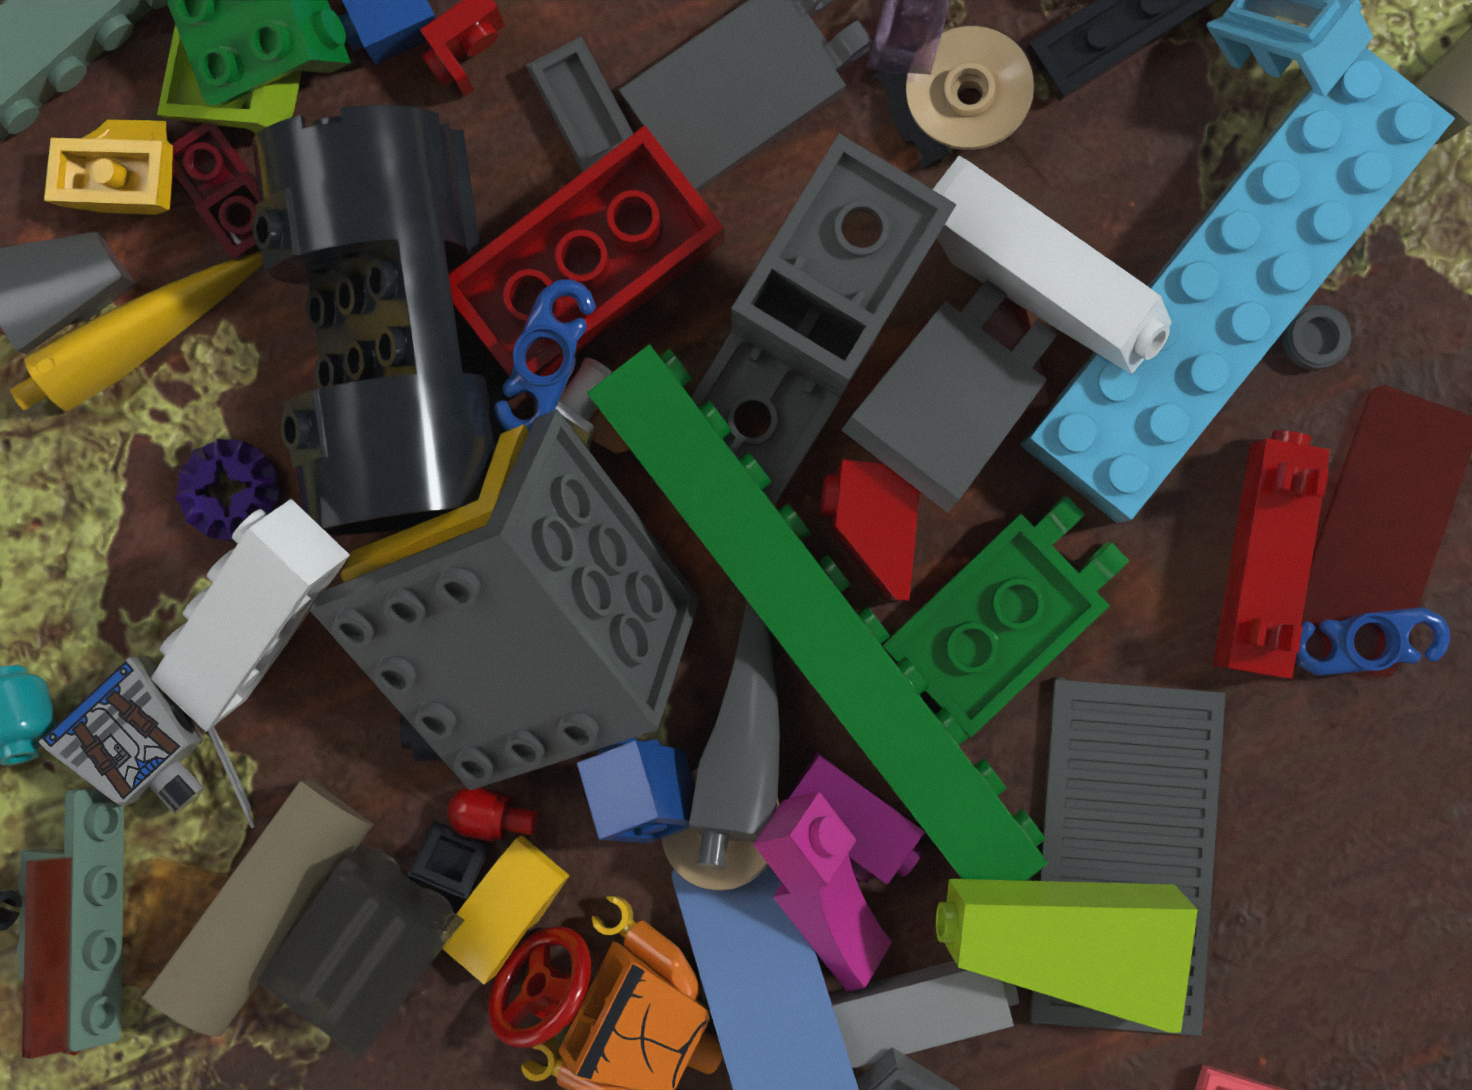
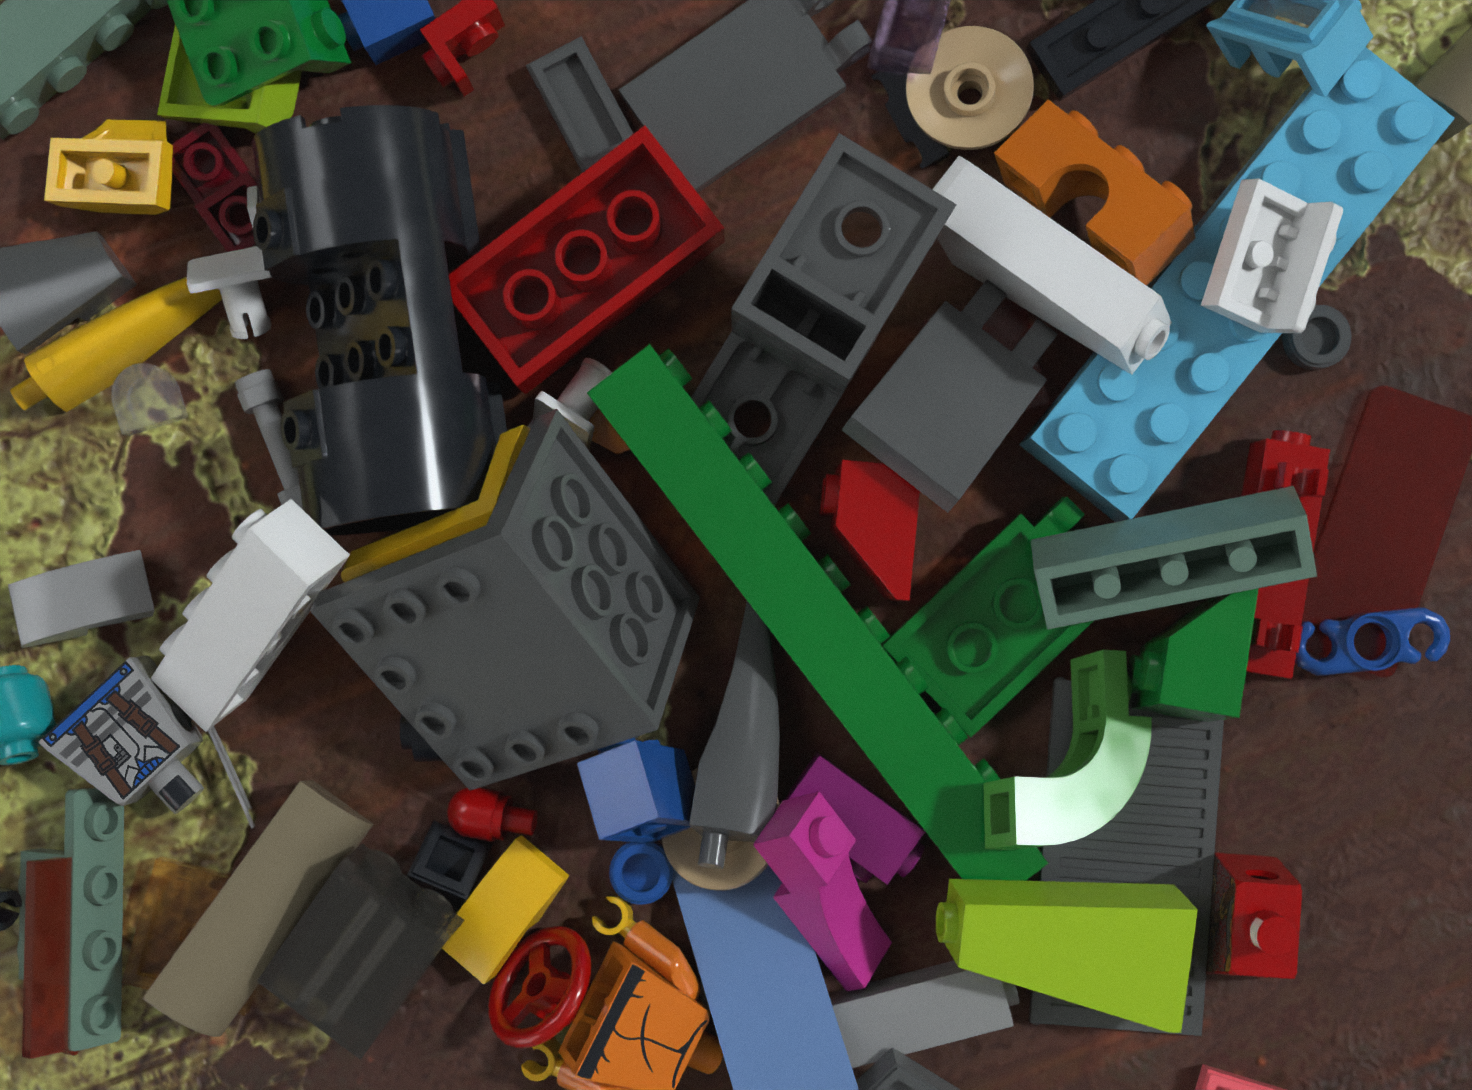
(80, 597): none -> light grey slope
(146, 399): none -> clear tile
(236, 278): none -> white bracket
(242, 464): dark purple gear -> none
(261, 396): none -> light grey bar
(540, 326): blue piece -> none
(640, 872): none -> blue tile
(1063, 158): none -> orange arch
(1094, 777): none -> bright green arch
(1173, 557): none -> sand green brick
(1197, 662): none -> green slope
(1252, 918): none -> red torso
(1271, 258): none -> white bracket

